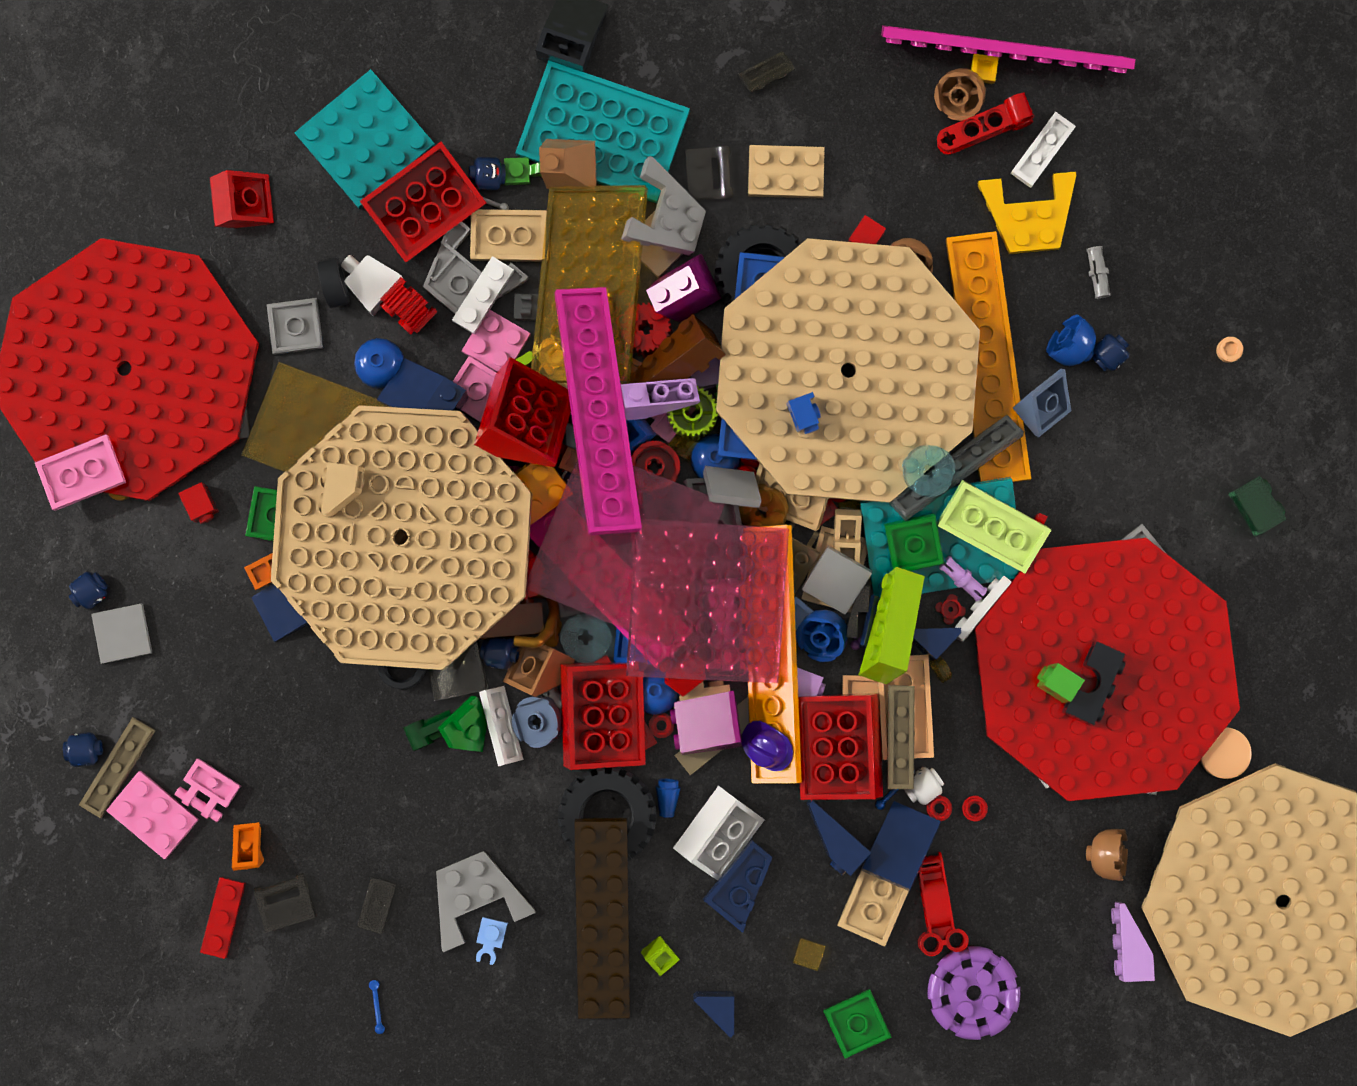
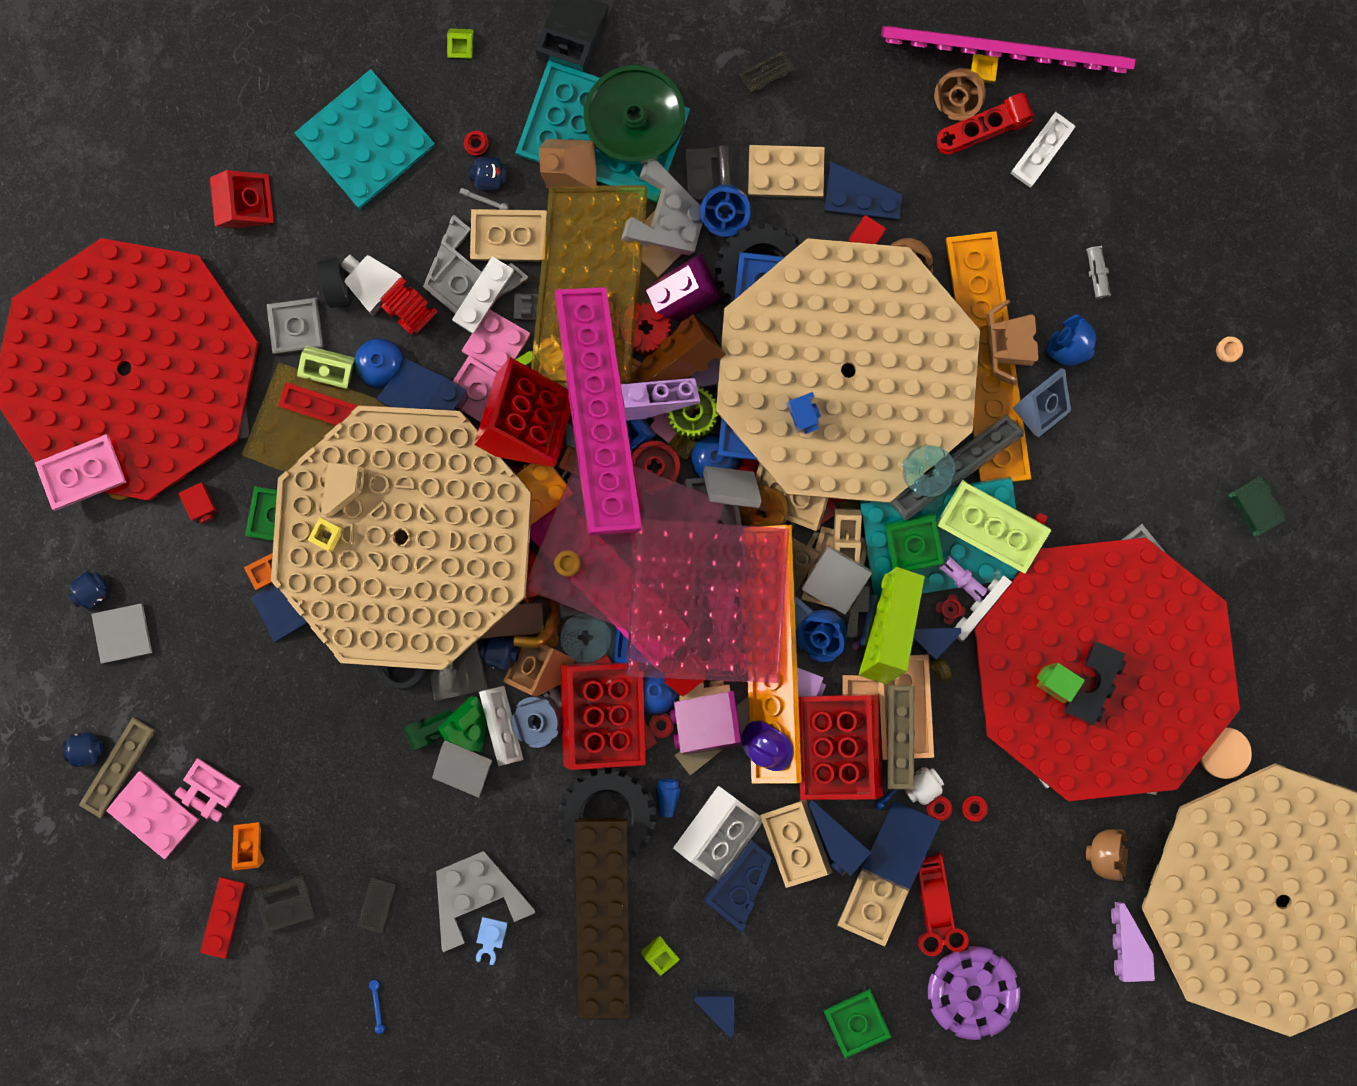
(315, 404): none -> red plate
(317, 535): none -> light yellow piece
(326, 366): none -> yellowish green brick
(423, 202): red slope -> none
(460, 43): none -> lime slope
(461, 769): none -> light grey tile
(472, 136): none -> red plate
(519, 171): bright green plate -> none
(567, 563): none -> pearl gold tile
(634, 114): none -> dark green dish
(725, 210): none -> blue cylinder
(796, 843): none -> tan plate
(809, 954): clear yellow tile -> none
(859, 196): none -> dark blue wing
(1010, 342): none -> medium nougat piece
(1030, 224): yellow wing -> none
(1111, 352): dark blue head -> none

